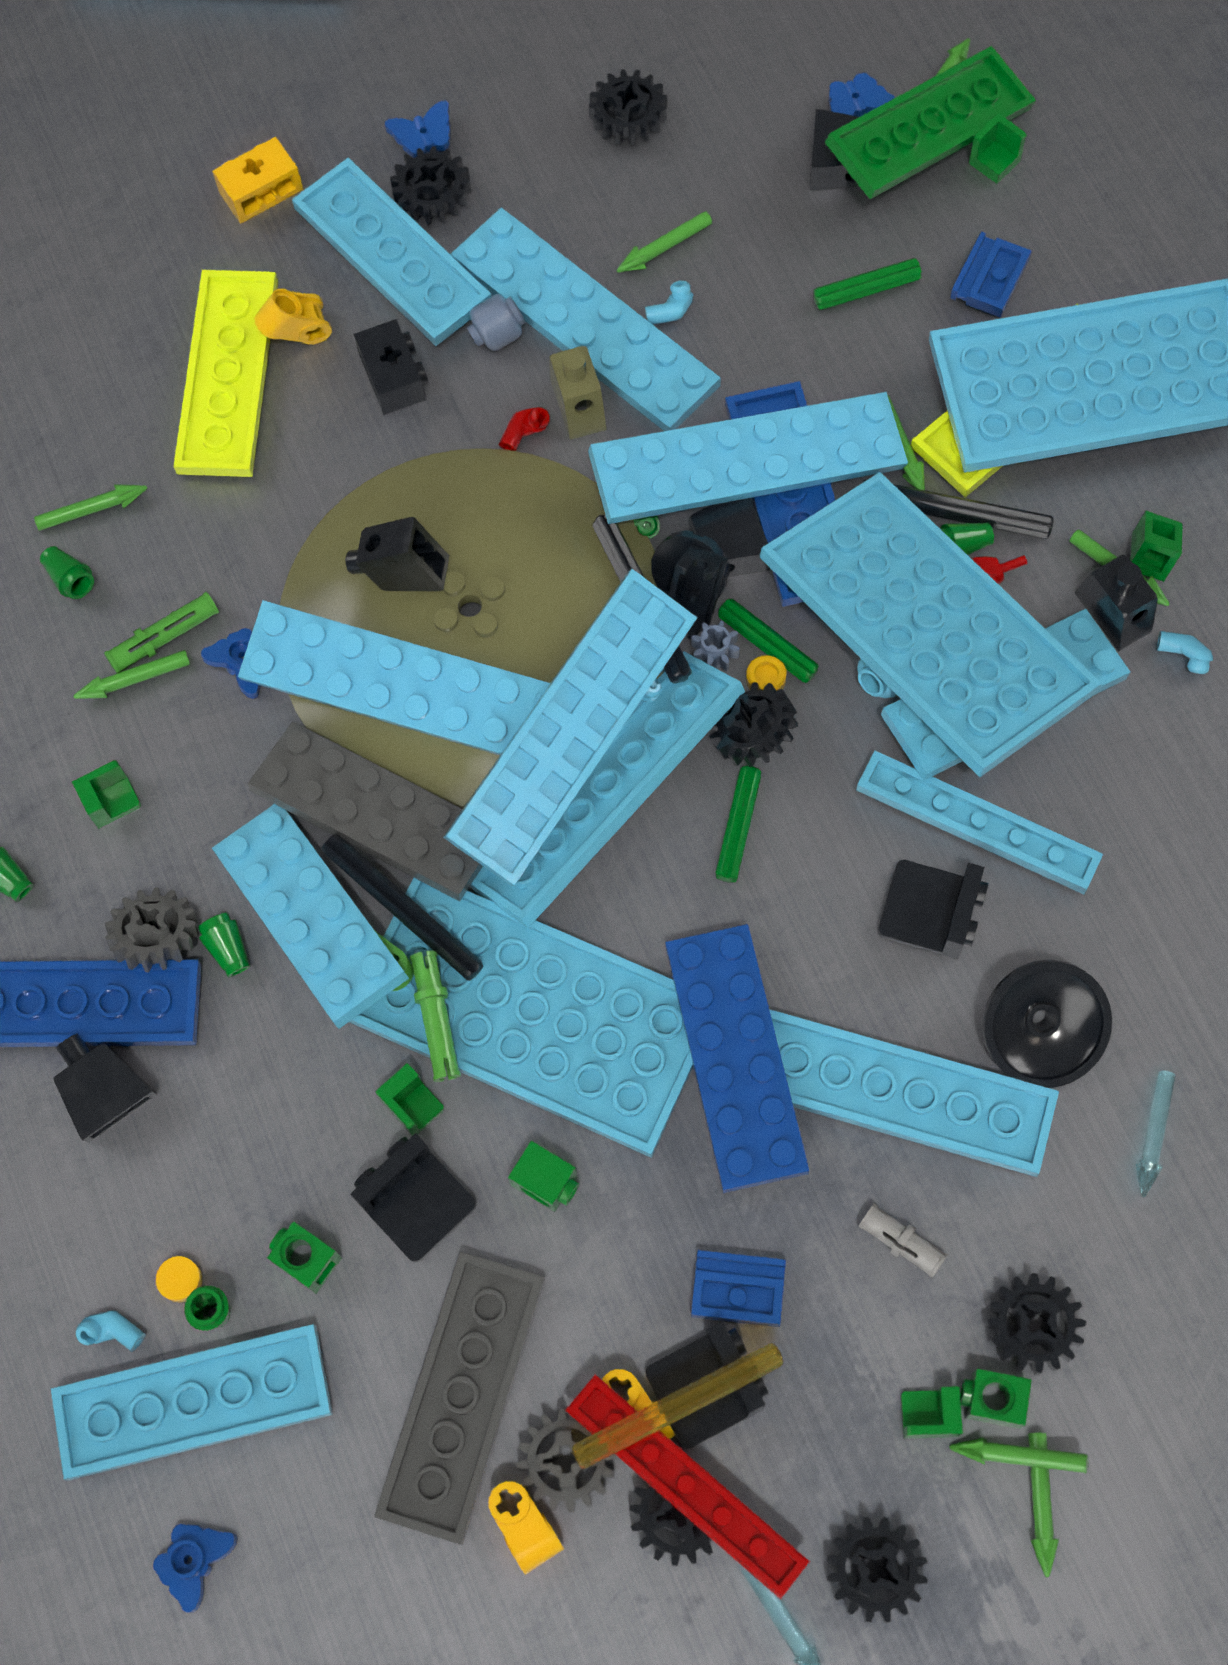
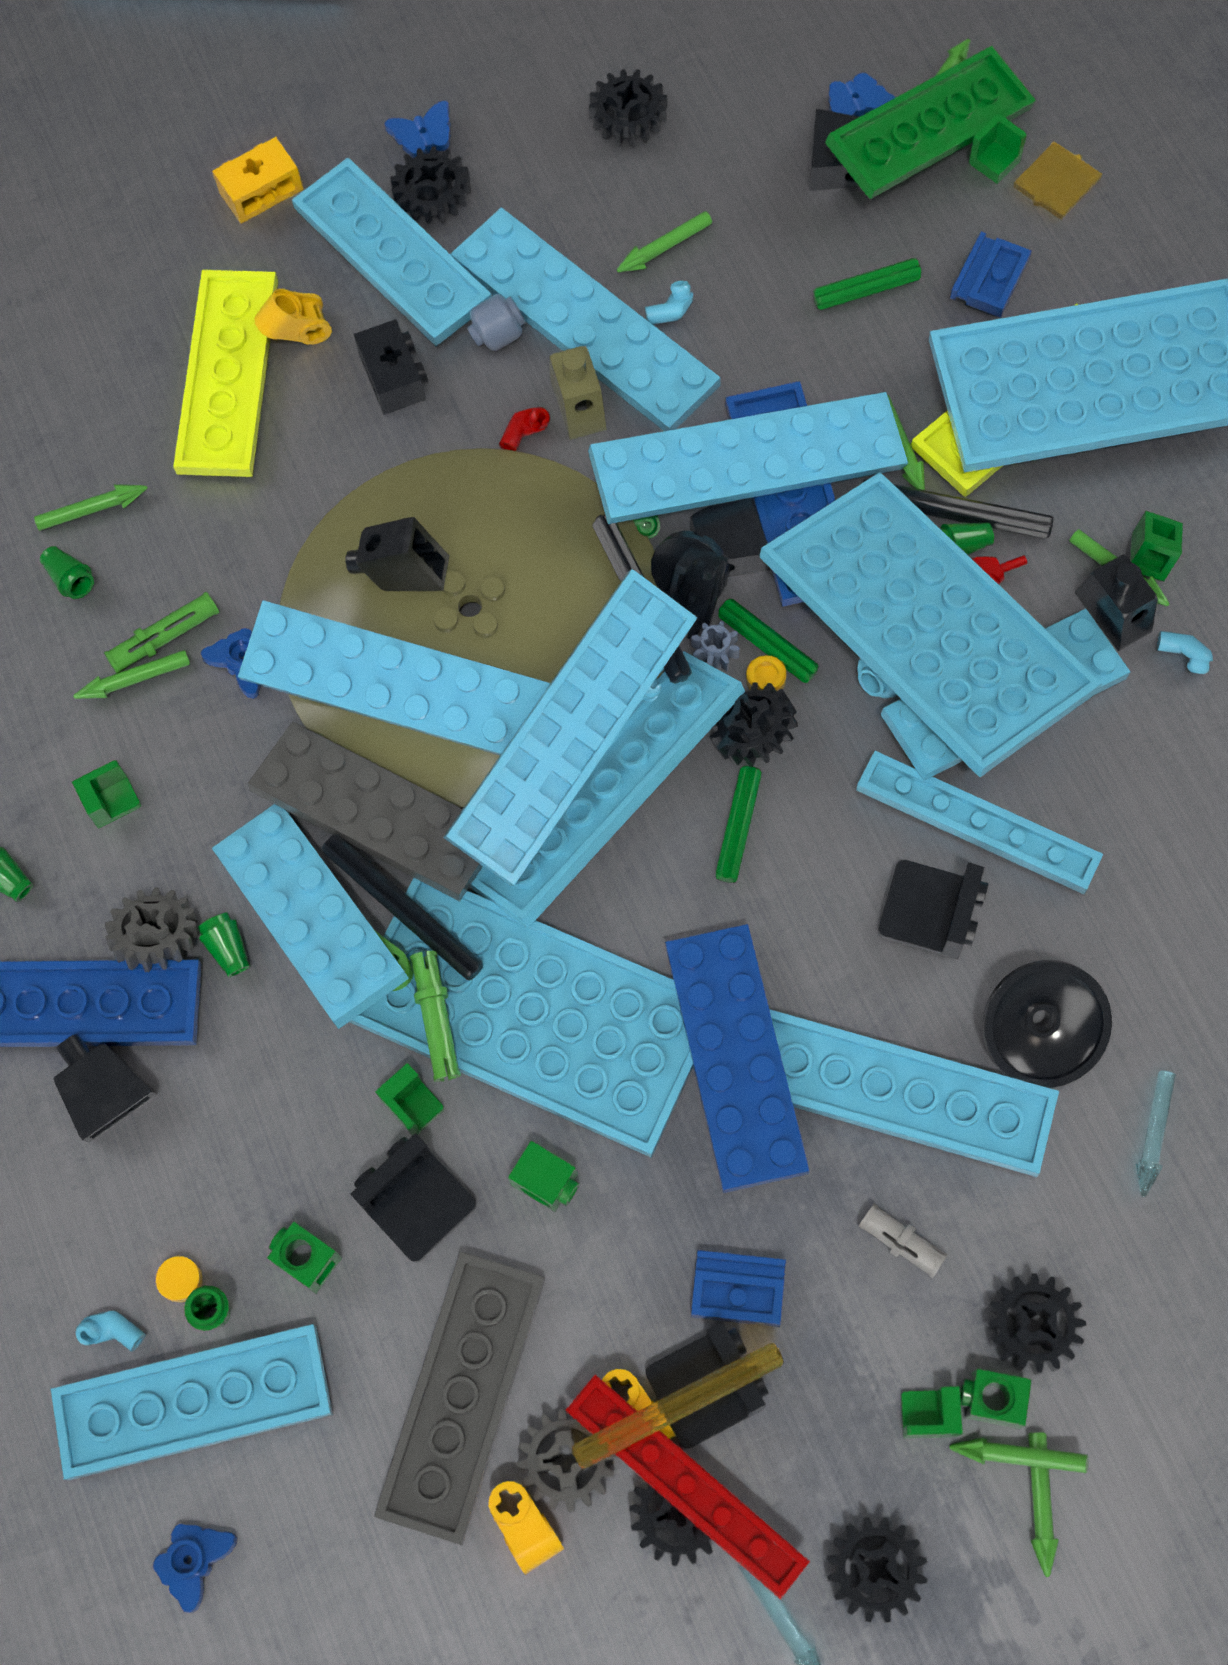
(1057, 180): none -> clear yellow piece

